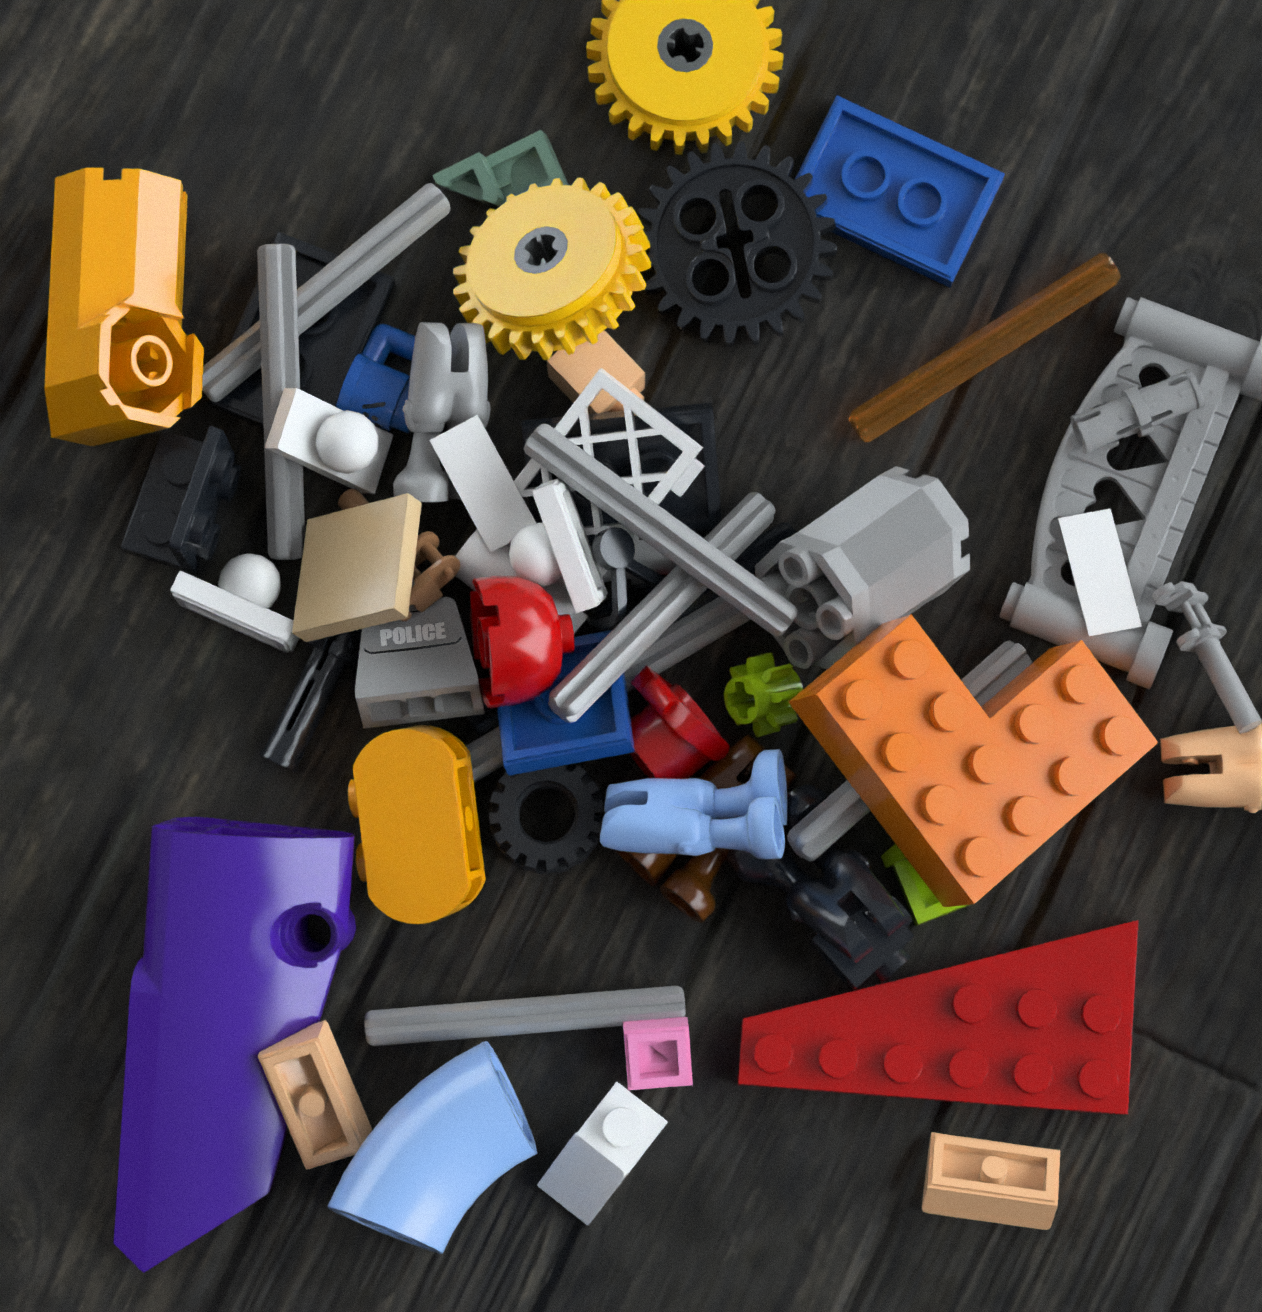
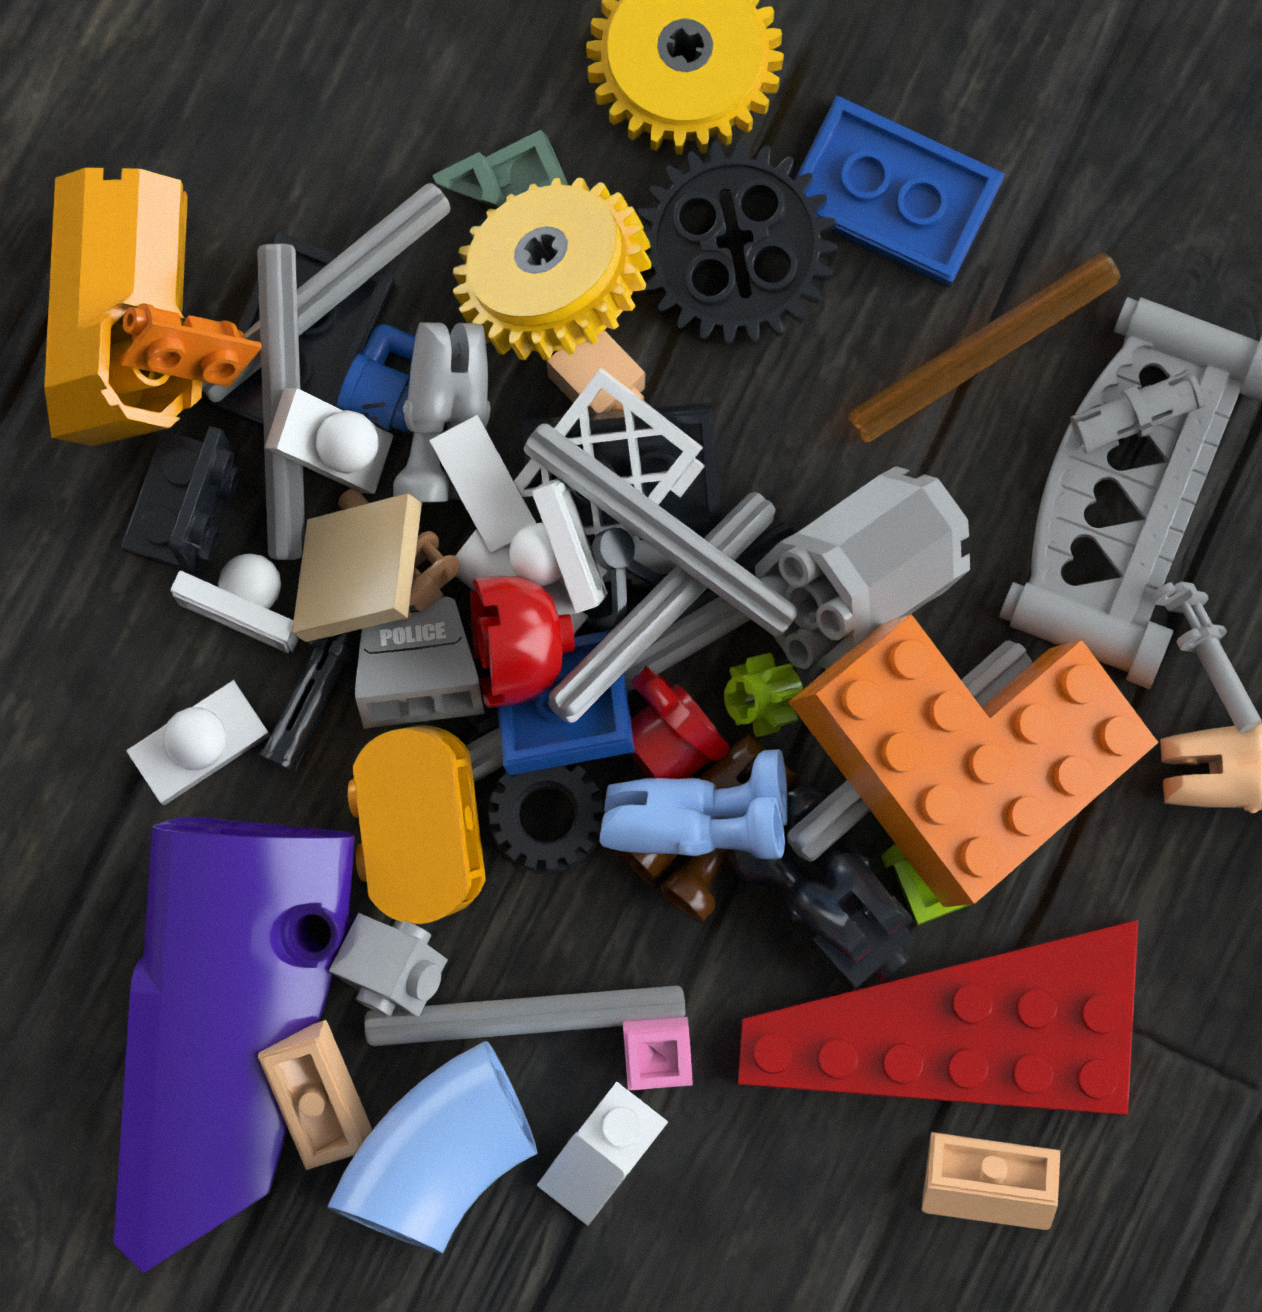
(195, 351): none -> orange hinge
(198, 742): none -> white tile
(389, 965): none -> light grey brick
(1099, 572): white sticker -> none

